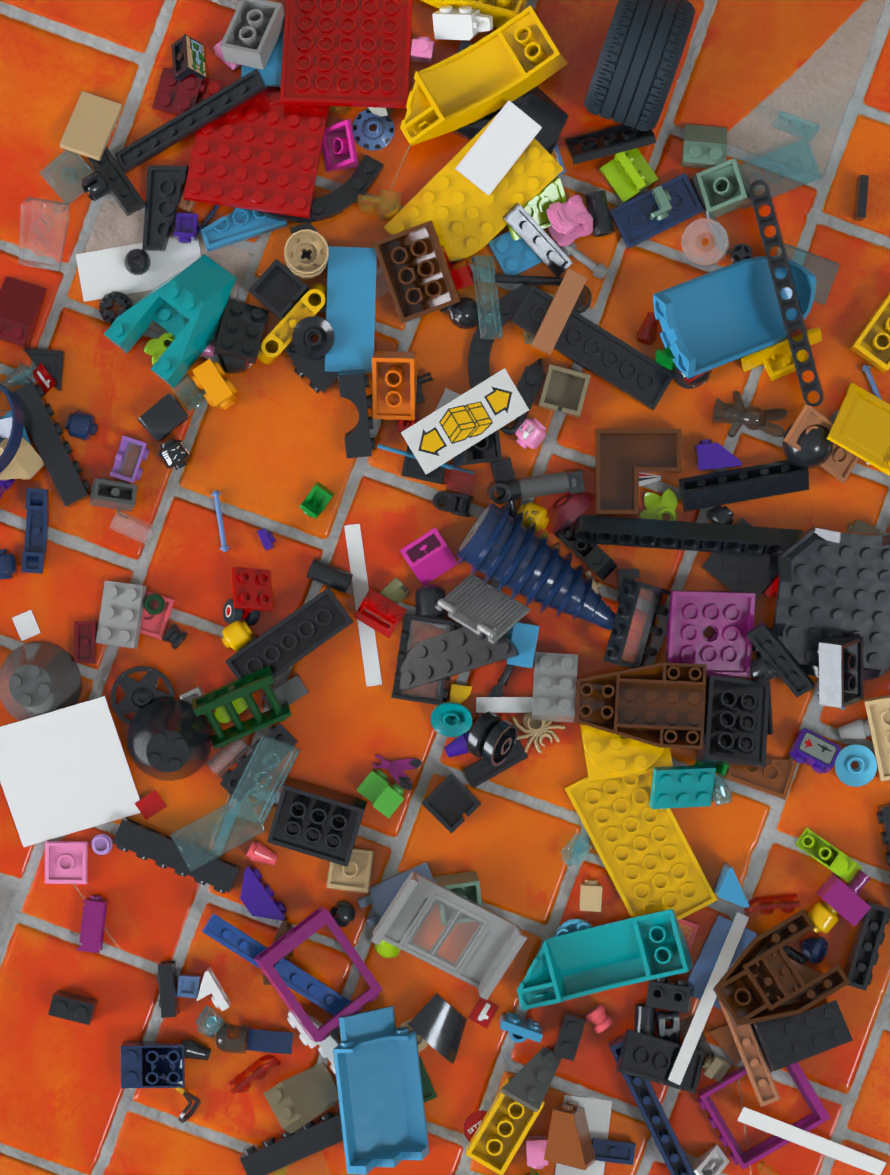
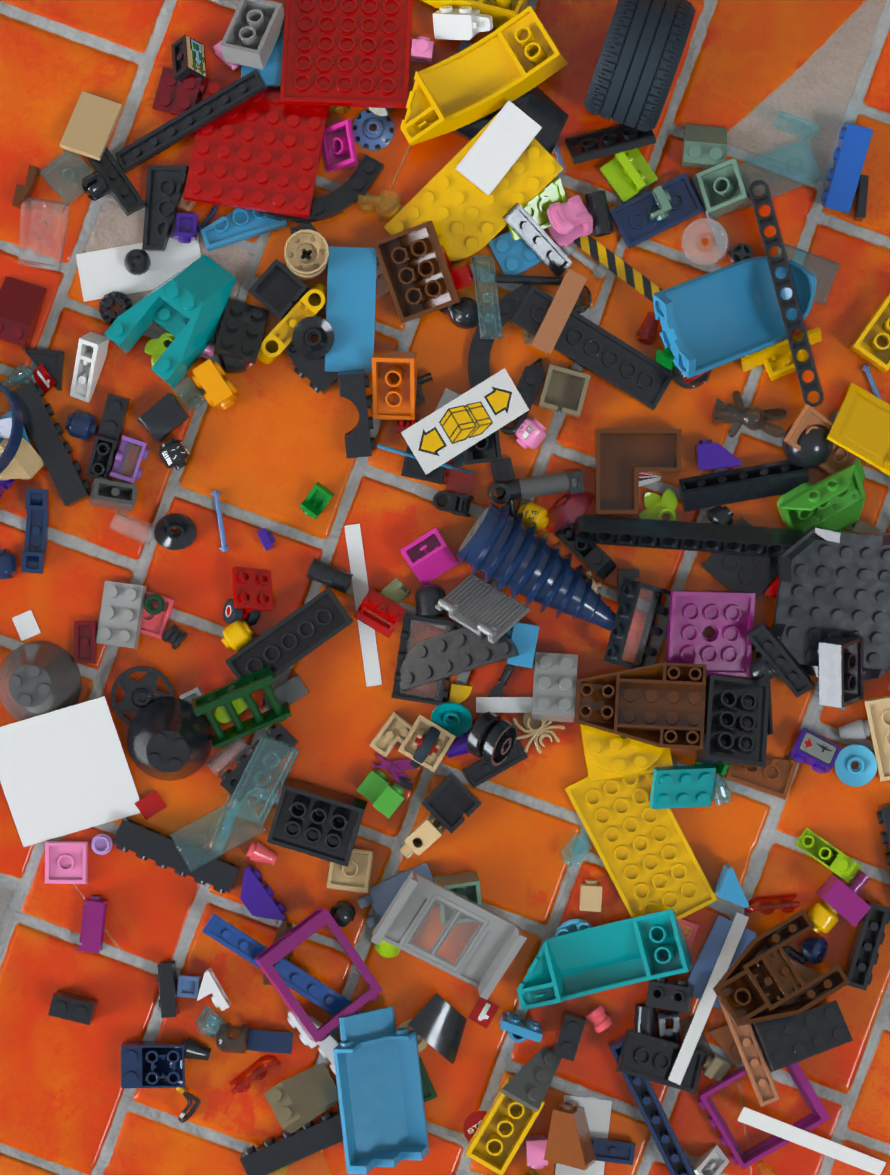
(23, 192): none -> reddish brown slope
(88, 365): none -> white slope
(109, 436): none -> black slope
(175, 538): none -> black dish
(393, 730): none -> tan tile
(426, 743): none -> tan plate
(428, 831): none -> tan torso
(617, 266): none -> sticker
(827, 504): none -> bright green slope
(847, 167): none -> blue wedge

